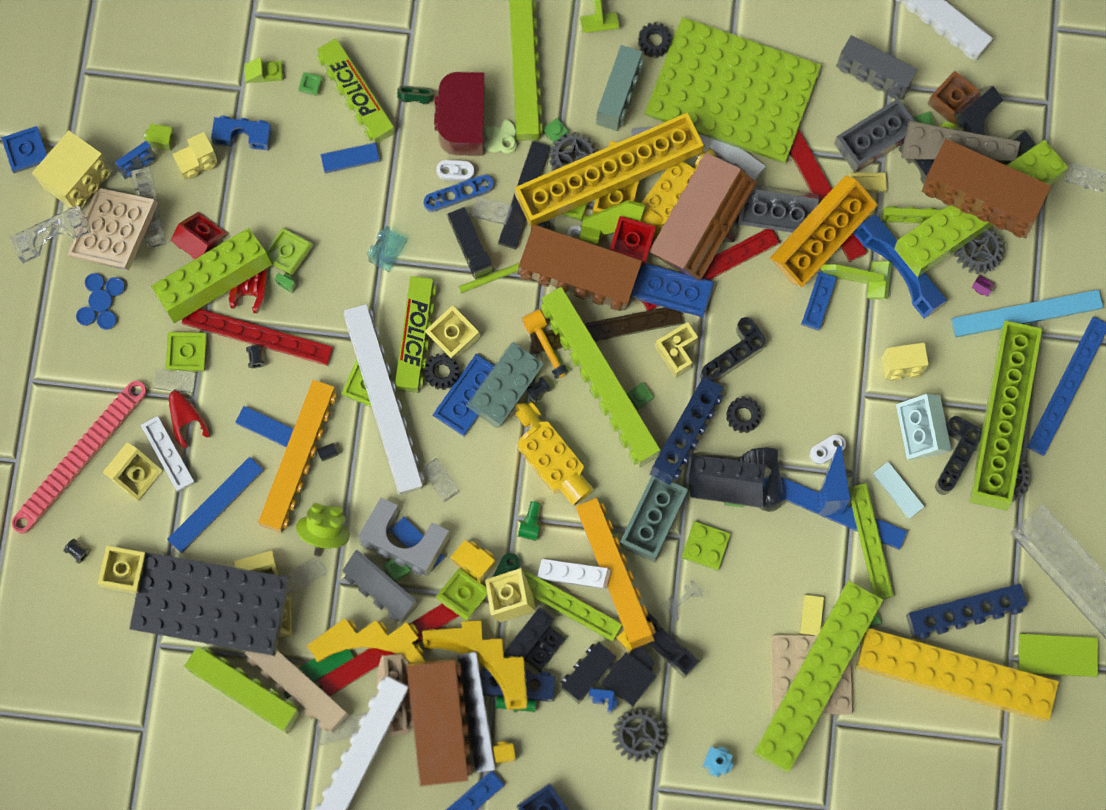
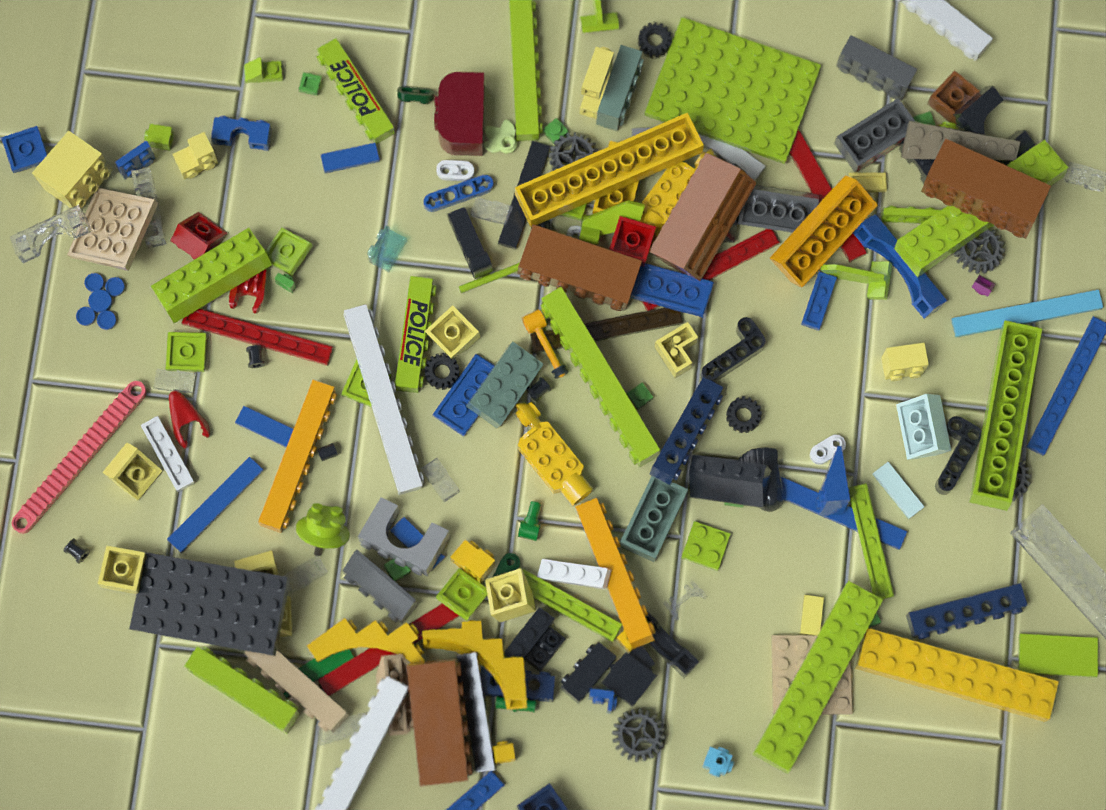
(596, 81): none -> light yellow arch

